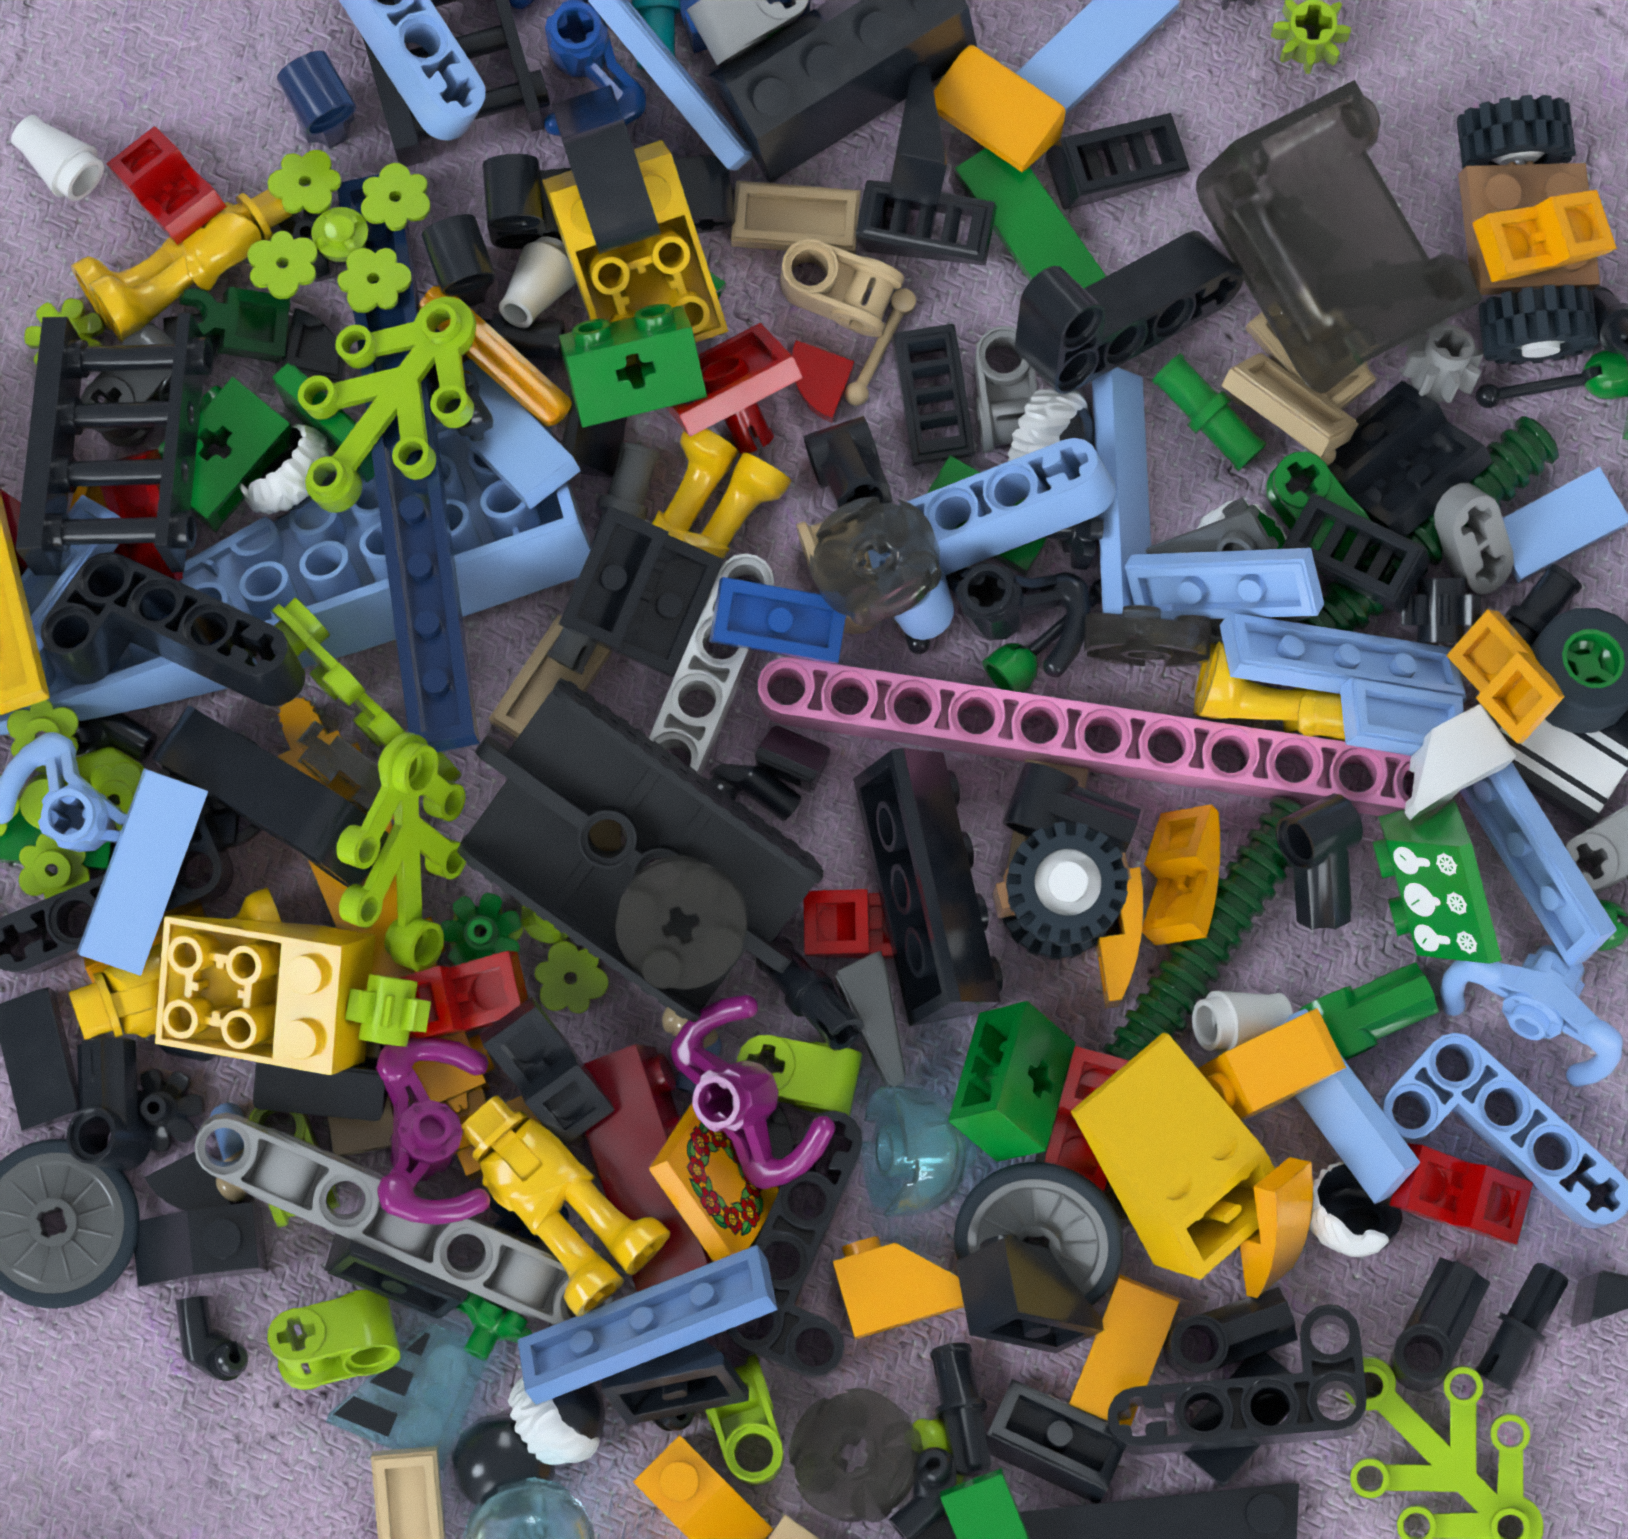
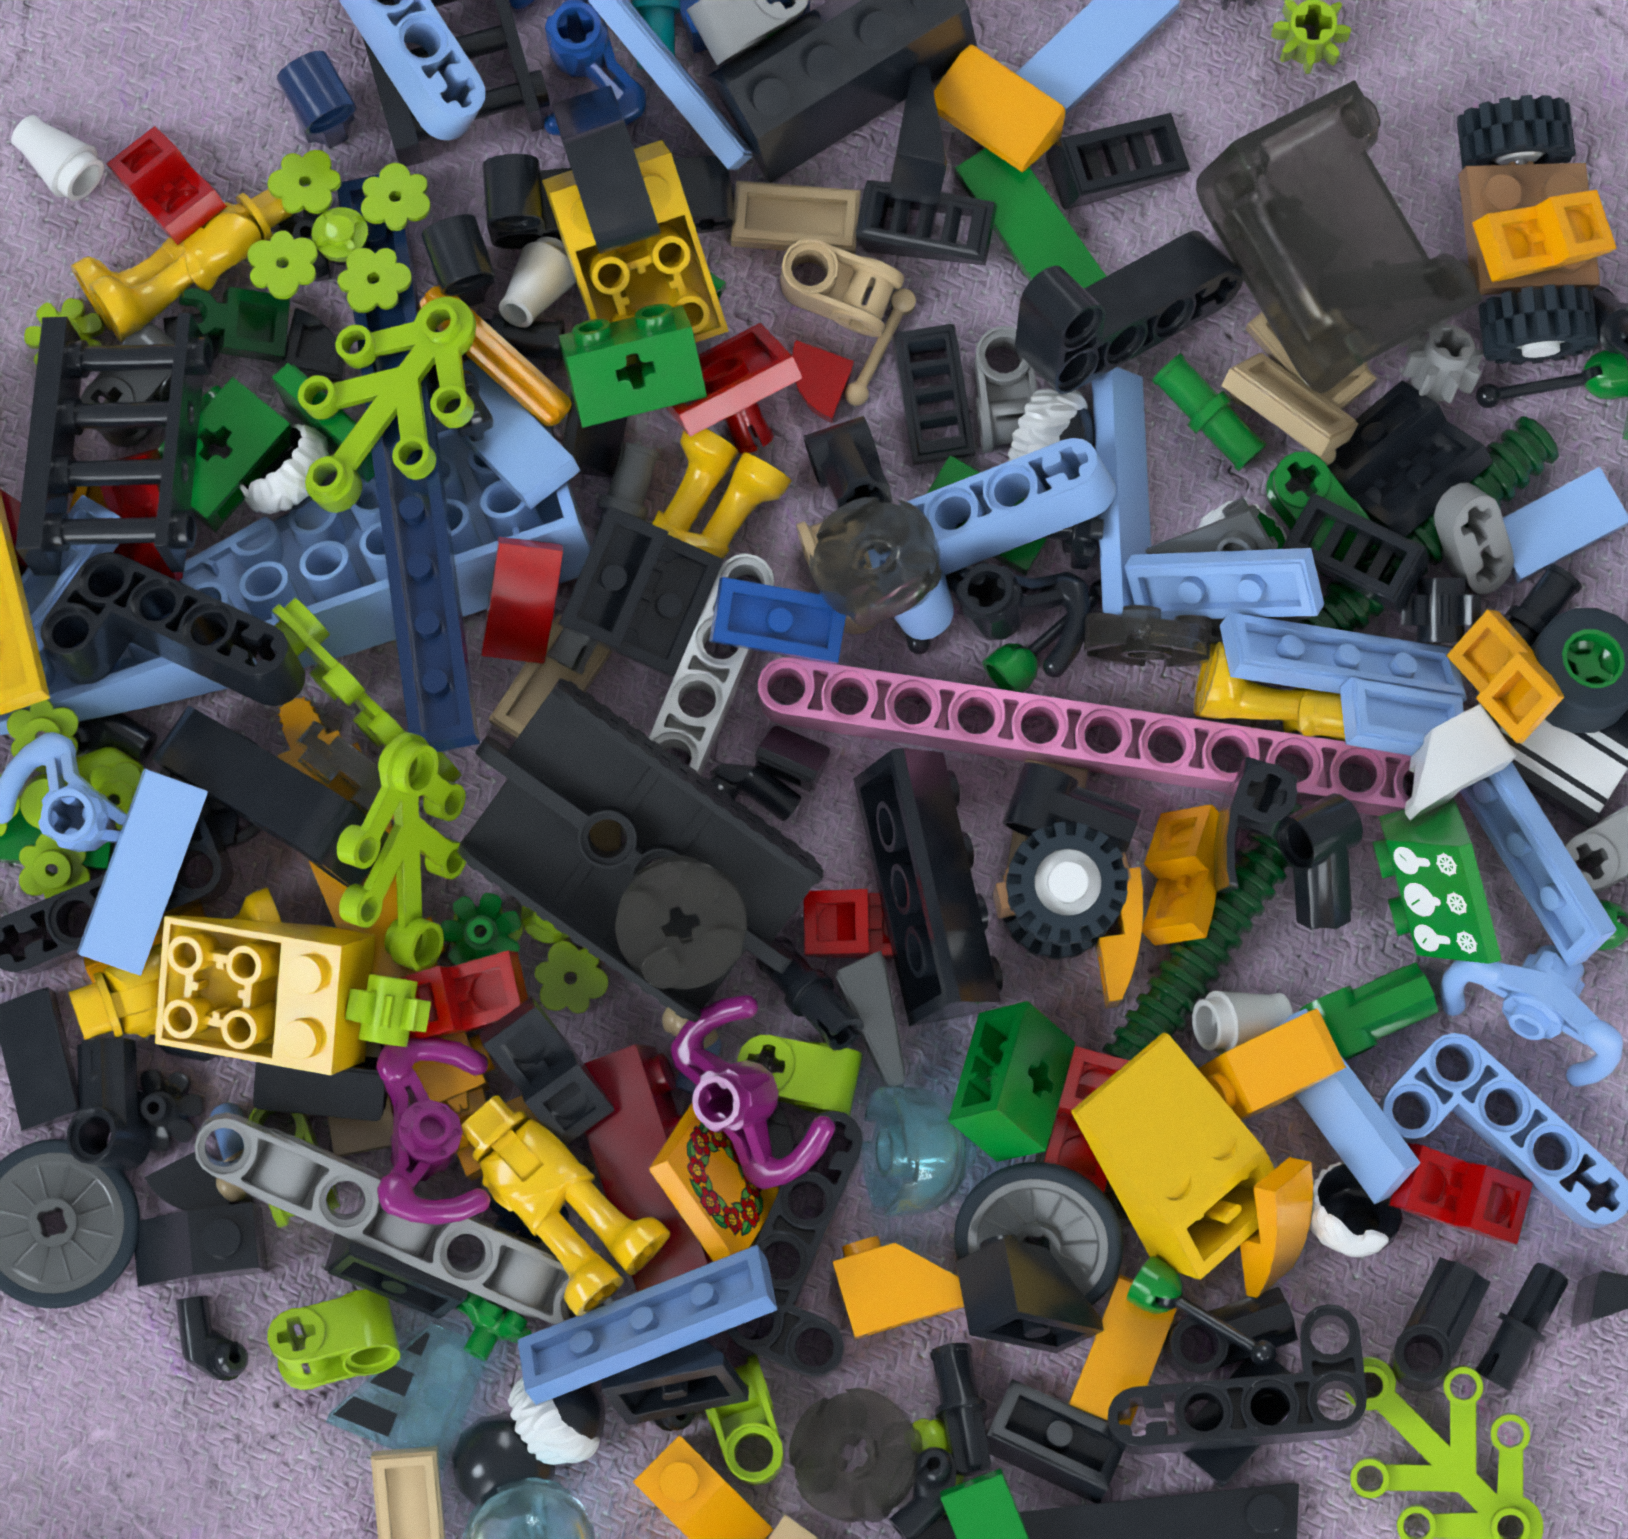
(522, 600): none -> red slope
(1160, 1290): none -> hinge
(1254, 803): none -> black panel

